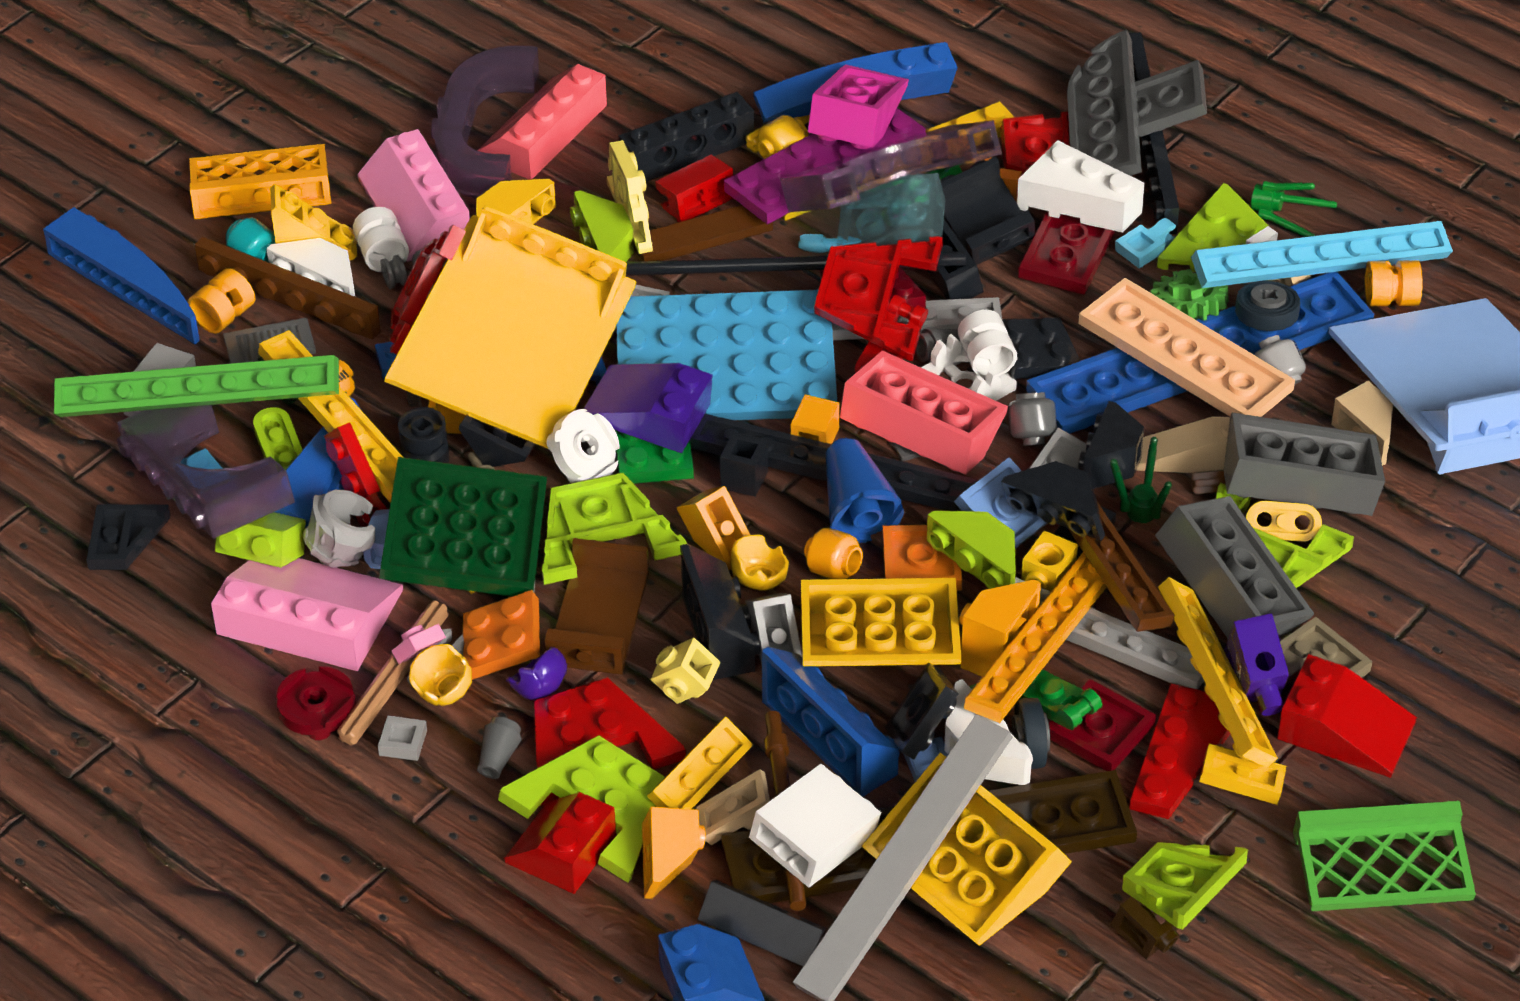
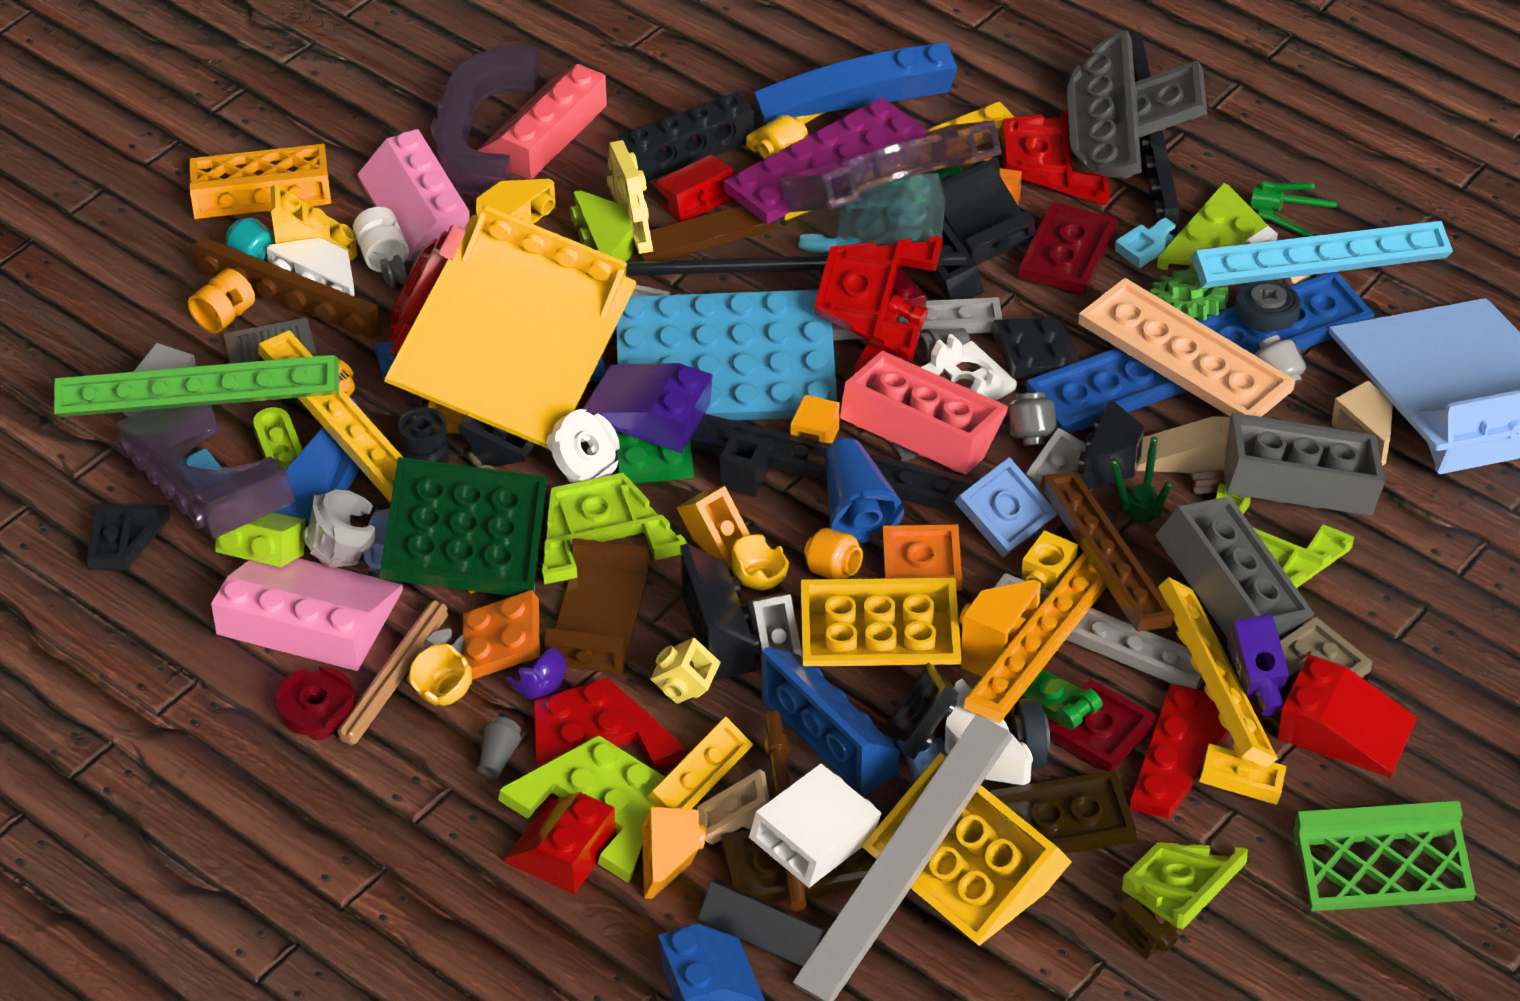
(120, 269): blue slope -> none
(353, 465): red plate -> none
(402, 738): light grey plate -> none
(416, 641): bright pink plate -> none
(855, 106): dark pink slope -> none
(975, 543): lime slope -> none
(987, 343): white wheel -> none
(1057, 496): black slope -> none
(1081, 187): white wedge -> none
(1283, 519): yellow plate -> none
(1393, 283): light orange wheel -> none

